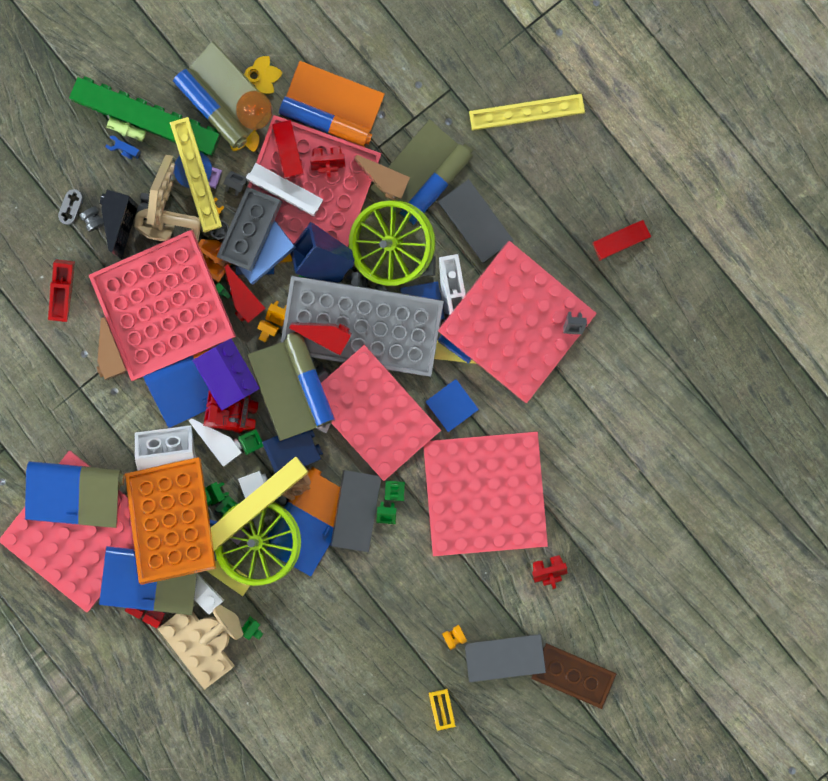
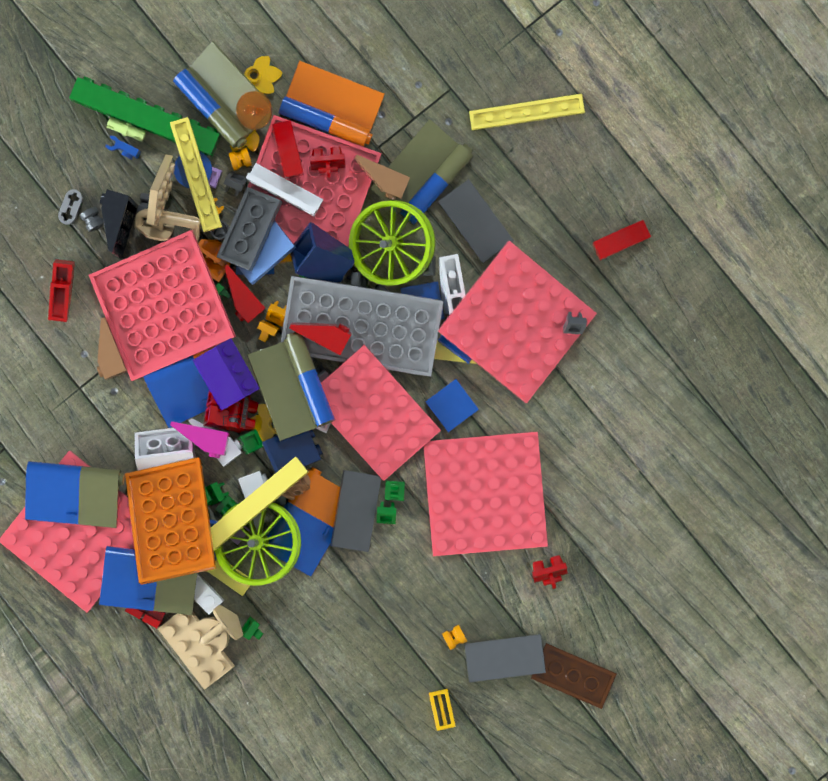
(207, 439): none -> dark pink slope
(240, 159): none -> light orange wheel
(264, 423): none -> yellow plate

